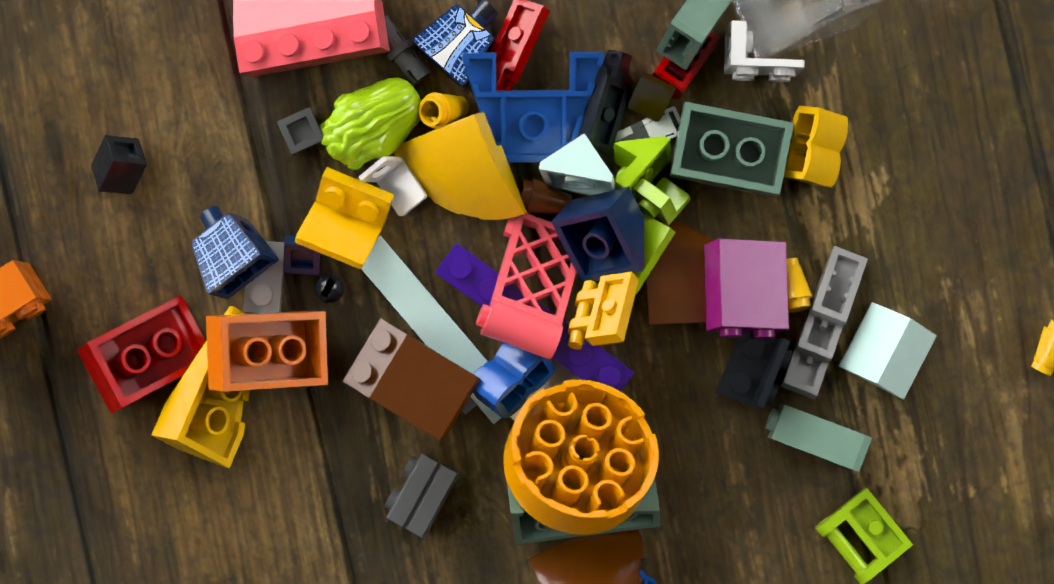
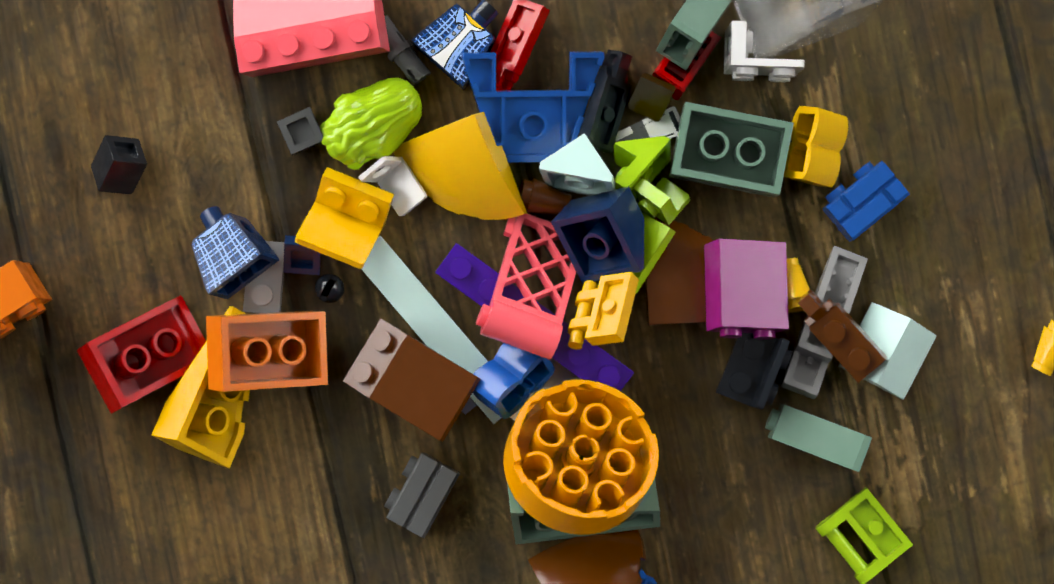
(442, 109): yellow cone -> none
(841, 336): none -> reddish brown hinge
(865, 200): none -> blue brick

